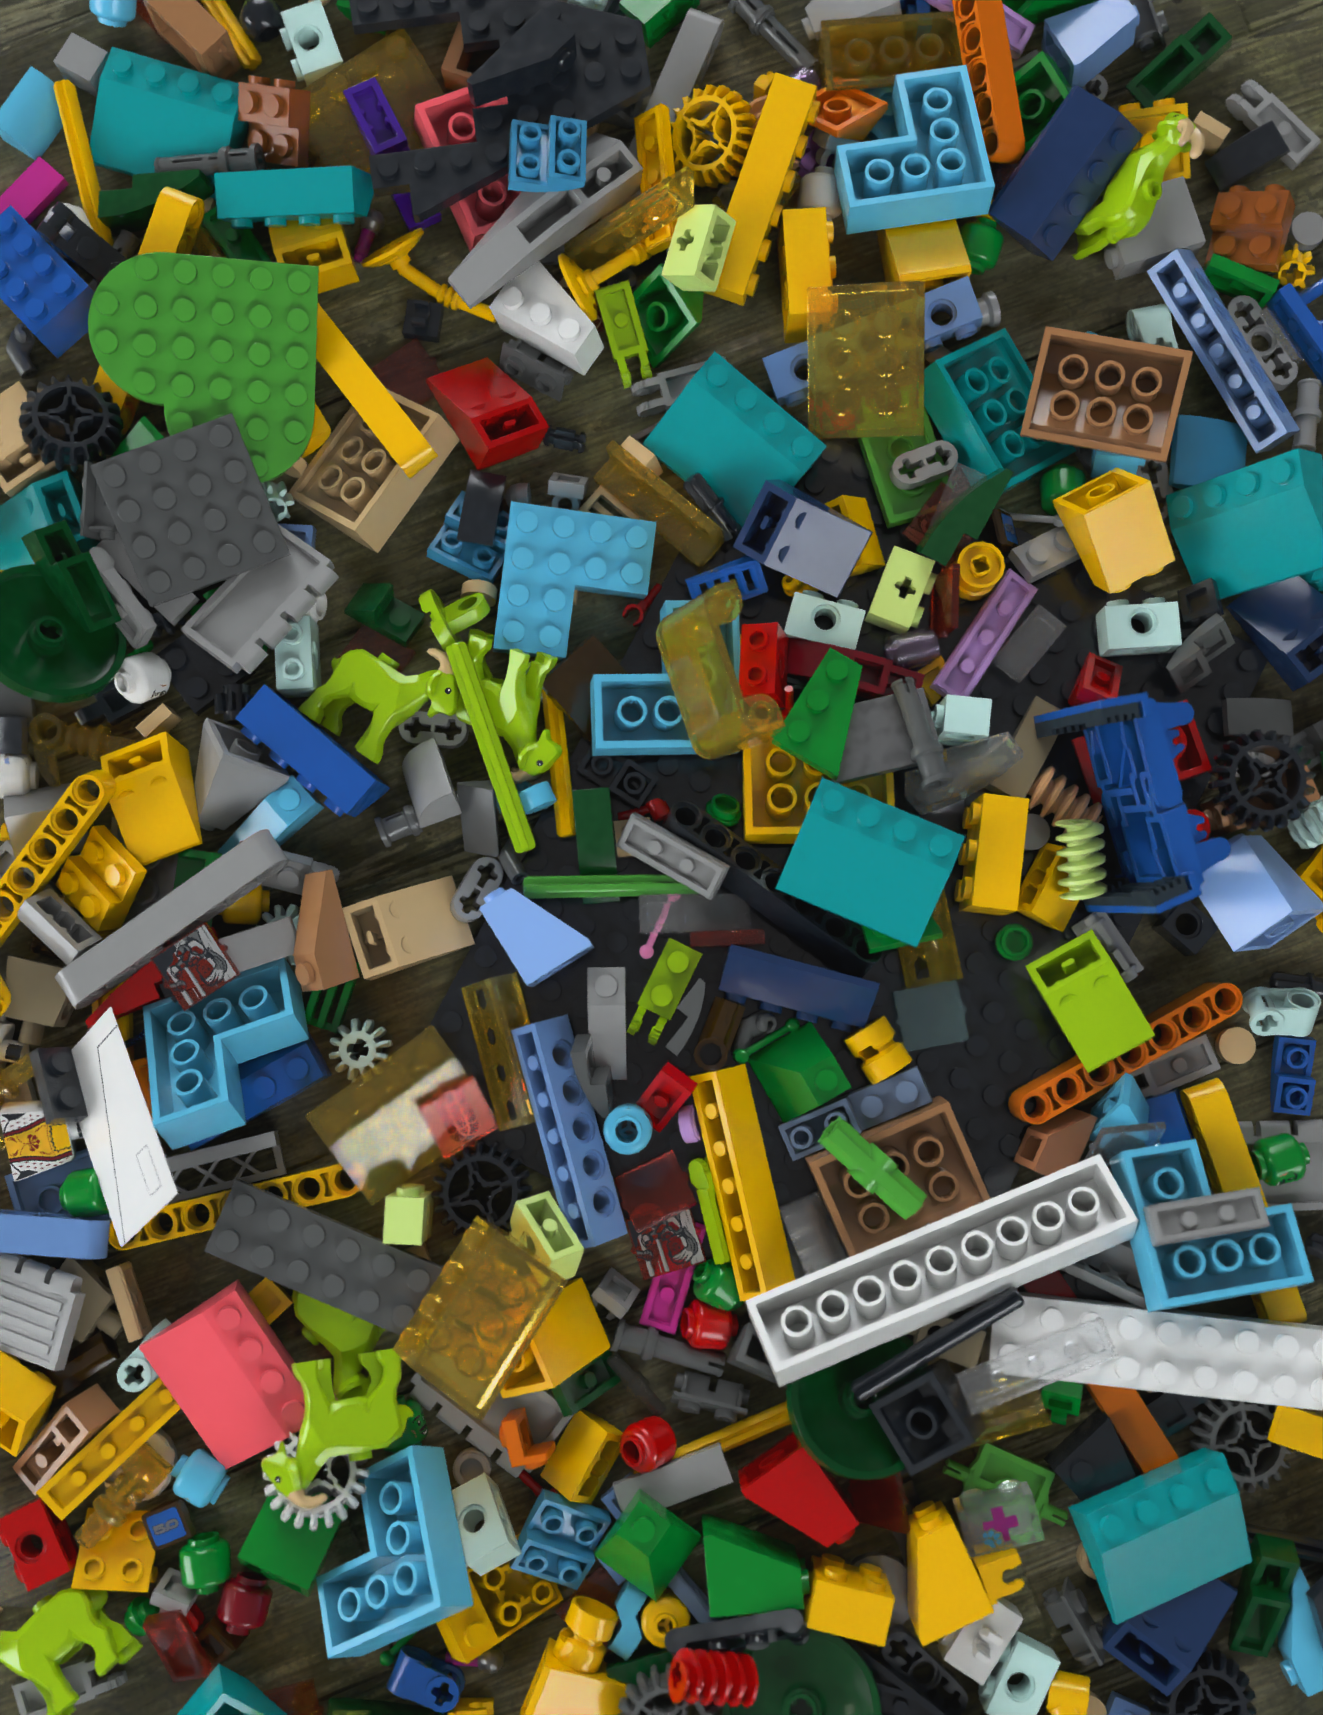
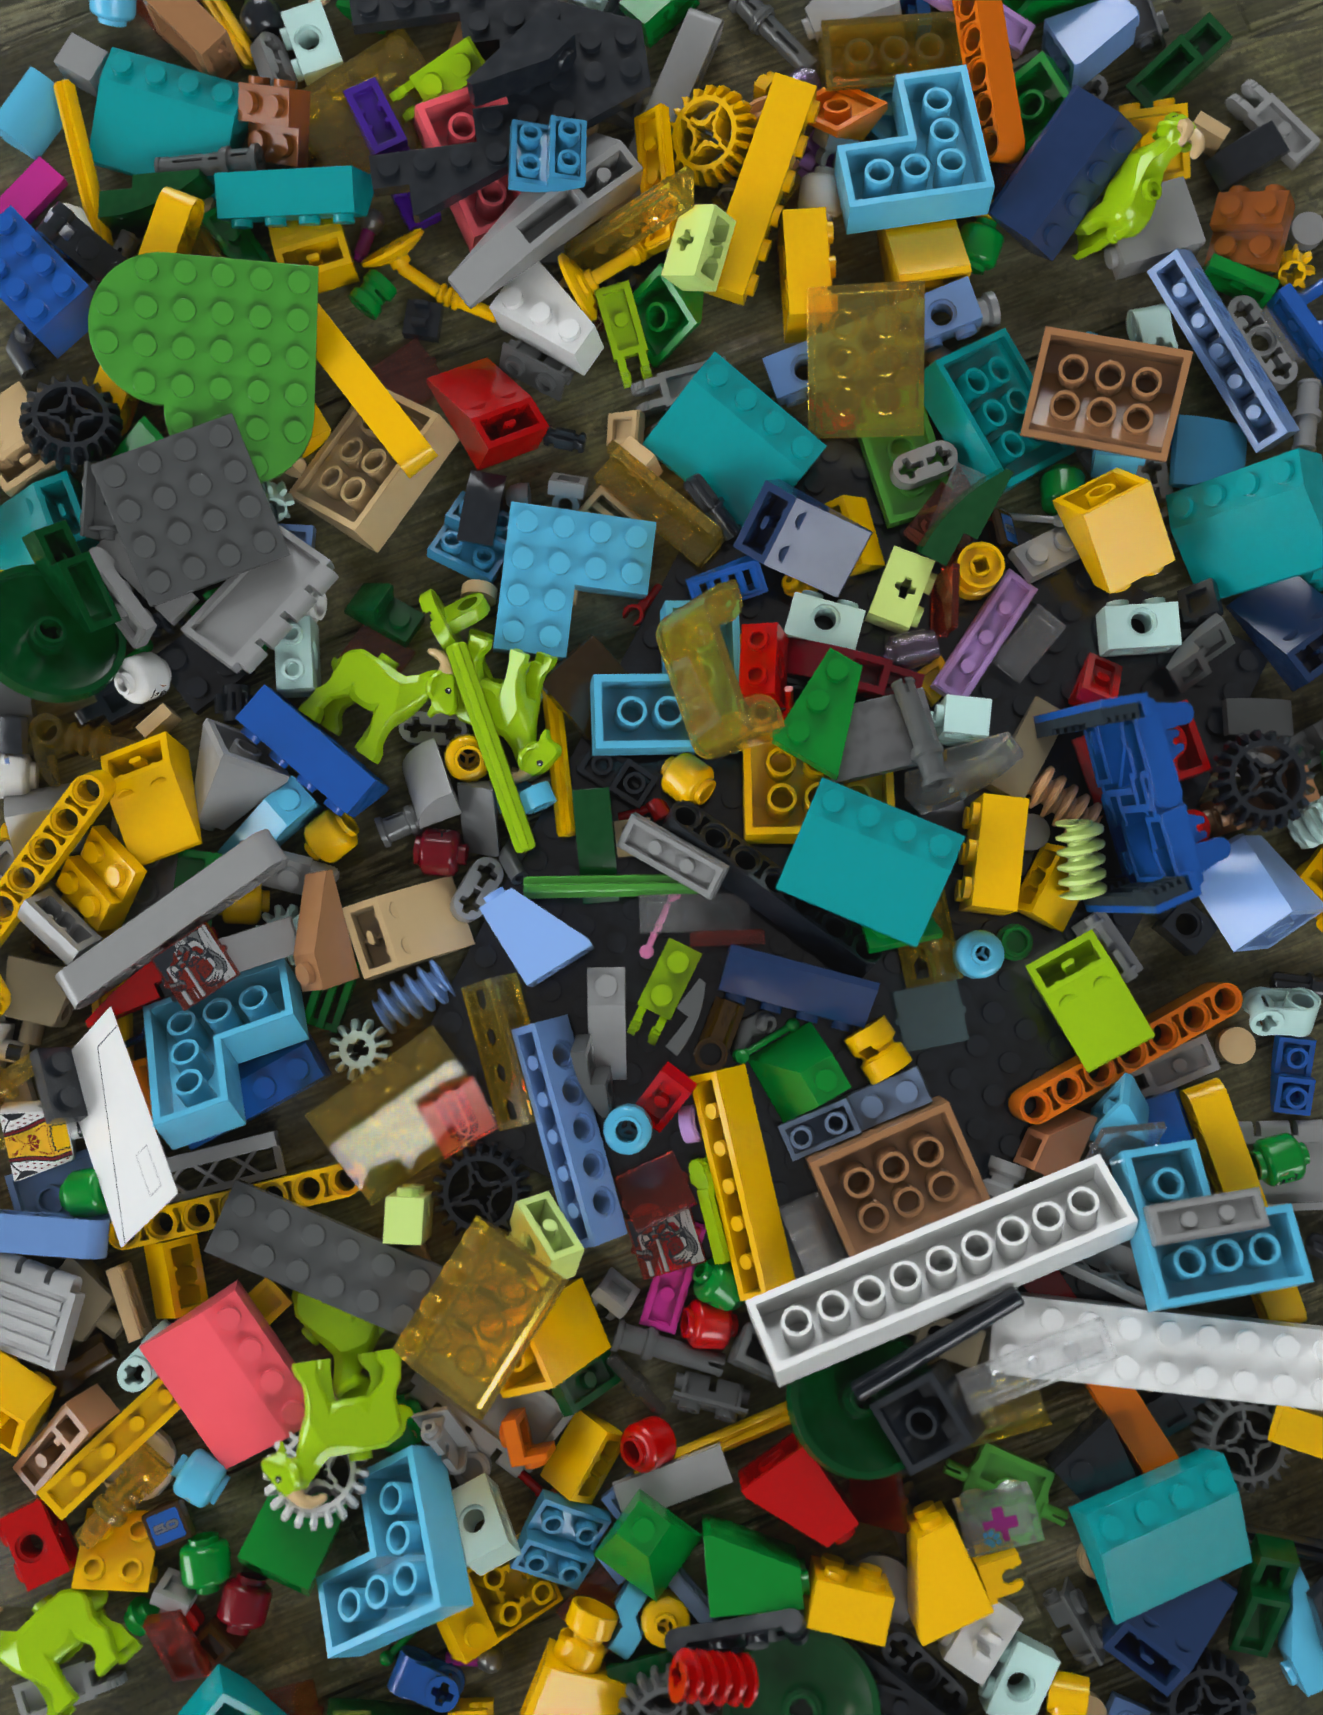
(176, 1276): none -> yellow brick
(271, 58): none -> light grey beam
(330, 836): none -> yellow head
(372, 294): none -> green wheel
(412, 997): none -> medium blue piece
(440, 852): none -> dark red head
(442, 75): none -> lime hinge
(446, 1437): none -> light grey hinge
(466, 770): none -> yellow head
(624, 424): none -> tan tile
(687, 778): none -> yellow head
(724, 809): green plate -> none
(872, 1168): bright green piece -> none
(990, 951): none -> medium azure head
(1003, 1177): none -> light grey wheel
(1062, 1399): green plate -> none

